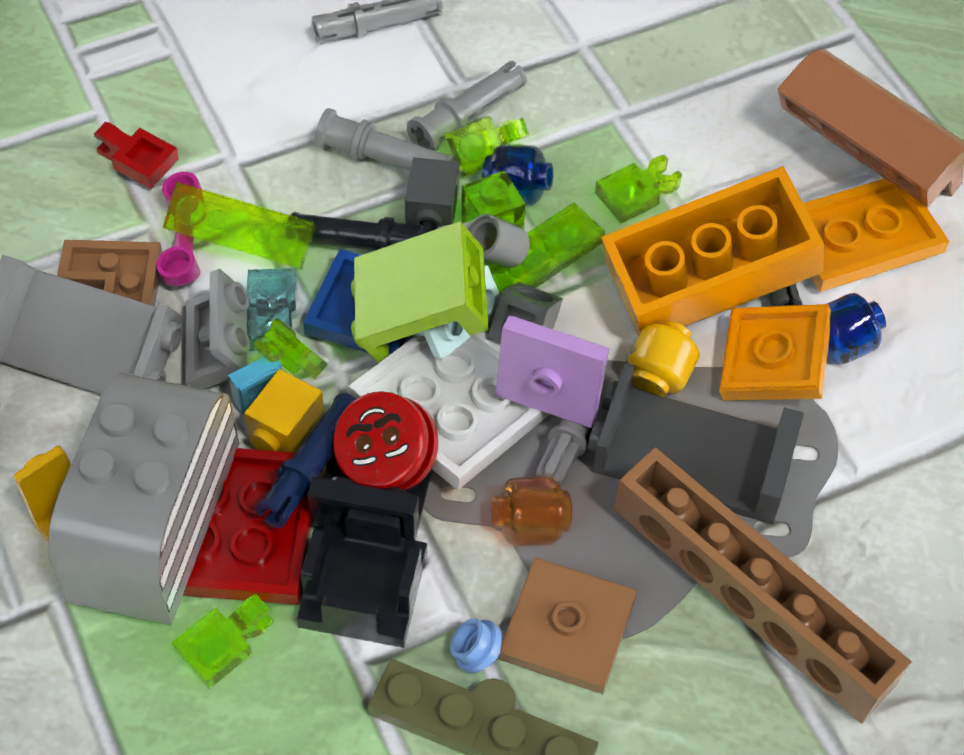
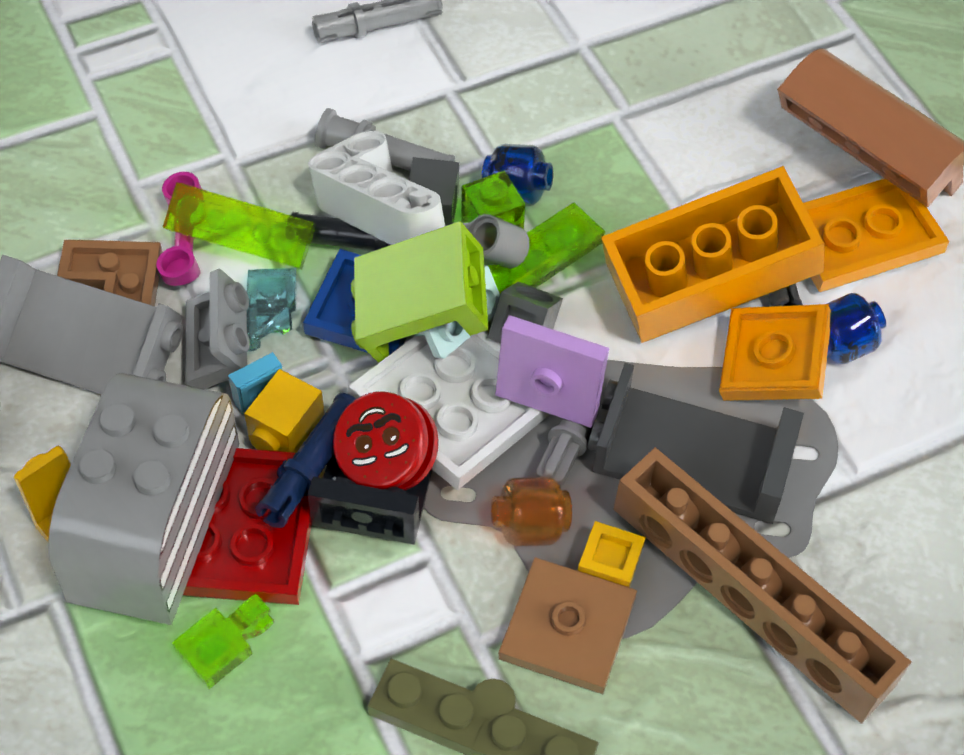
(136, 156): red plate -> none
(289, 350): clear neon green plate -> none
(360, 188): none -> white beam
(362, 579): black panel -> none
(456, 112): light grey pin -> none
(476, 644): light blue plate -> none
(479, 138): clear neon green plate -> none
(611, 554): none -> yellow plate
(636, 191): clear neon green plate -> none
(663, 358): yellow head -> none

